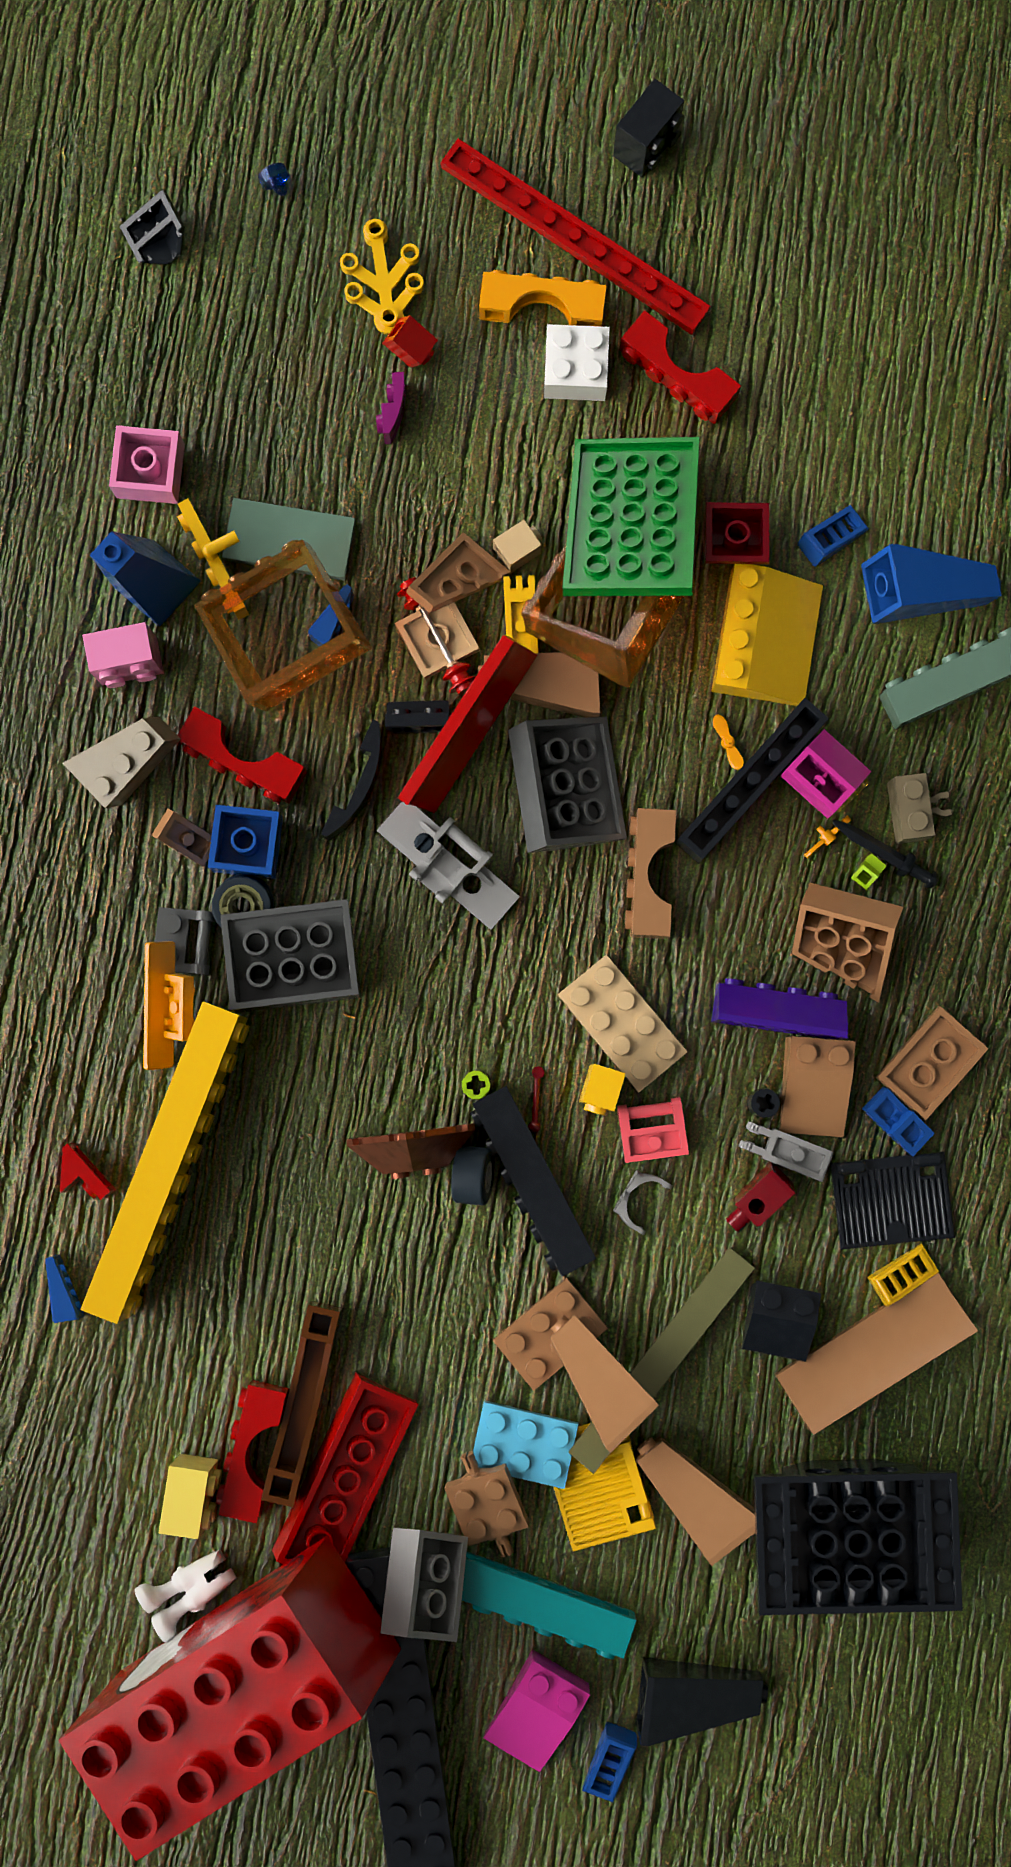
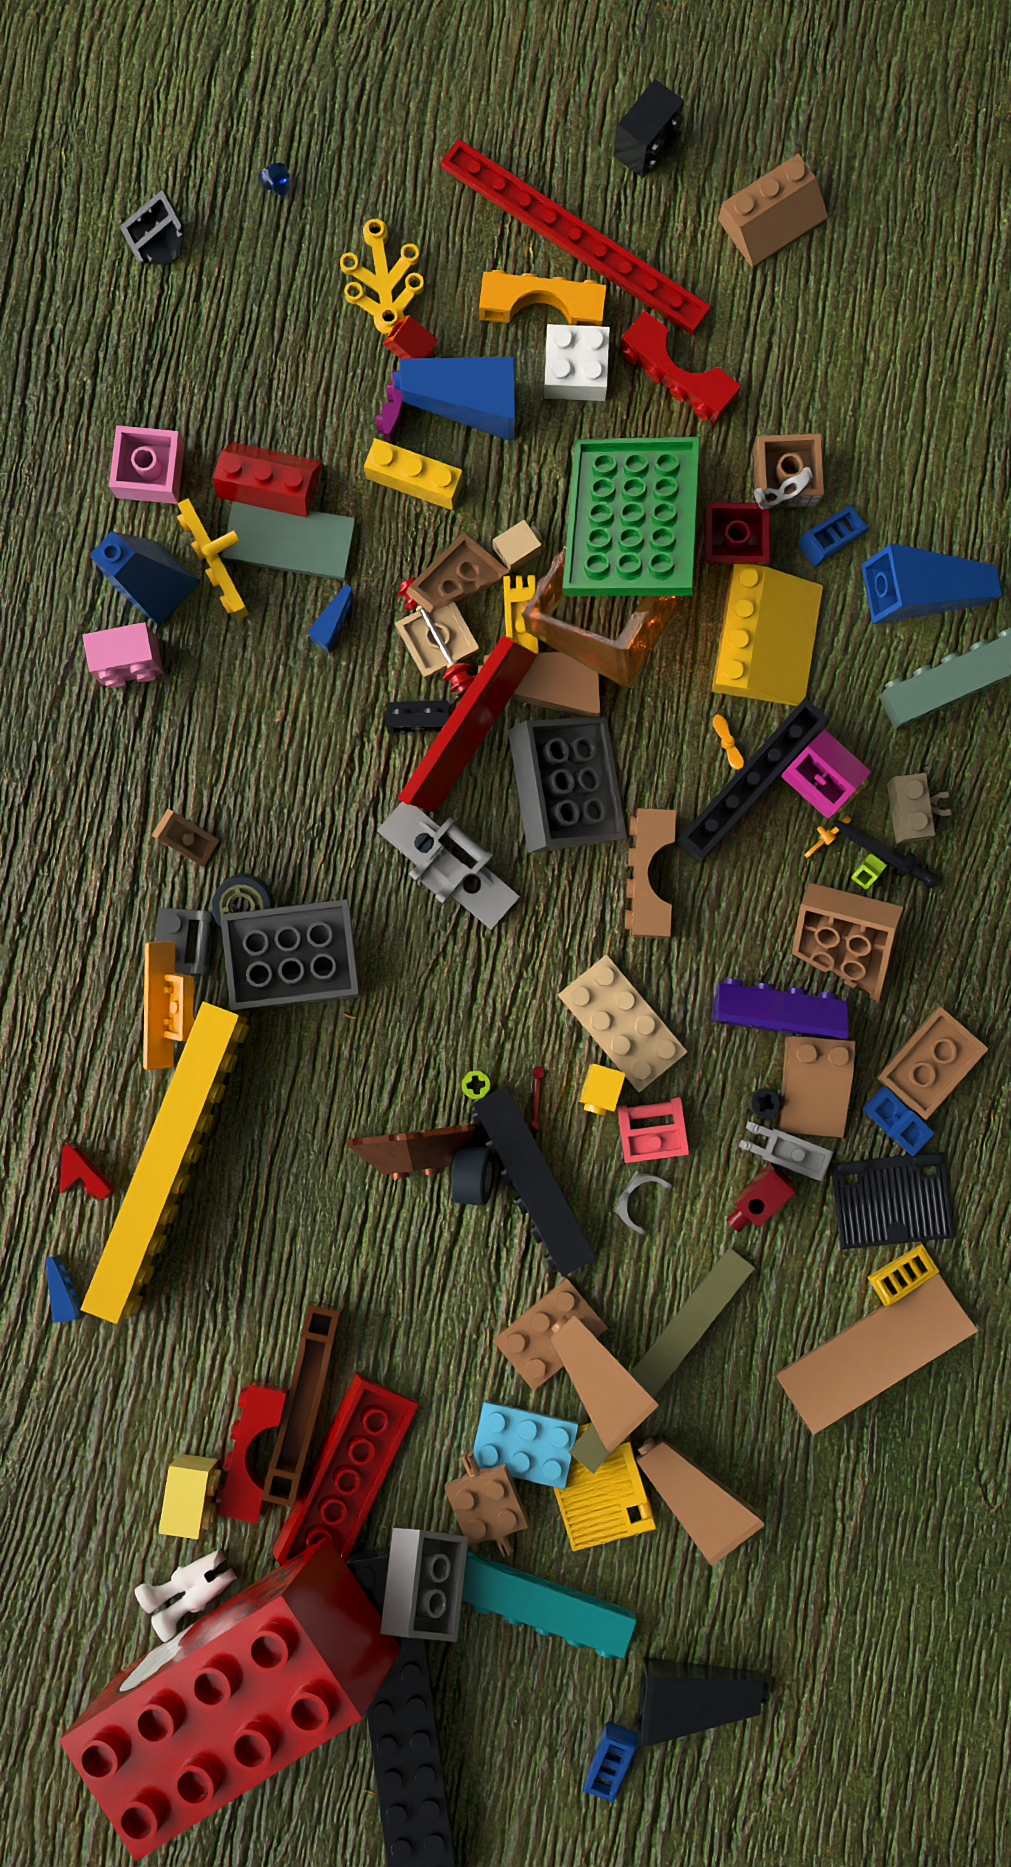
(123, 760): wedge -> none
(245, 841): blue brick -> none
(266, 478): none -> red slope
(275, 775): red arch -> none
(305, 670): clear orange windscreen -> none
(339, 818): black slope -> none
(413, 474): none -> yellow brick
(462, 389): none -> blue slope
(538, 1711): dark pink slope -> none
(774, 211): none -> medium nougat slope
(780, 1320): black slope -> none
(785, 456): none -> medium nougat brick
(799, 481): none -> light grey cap
(857, 1539): black wedge -> none

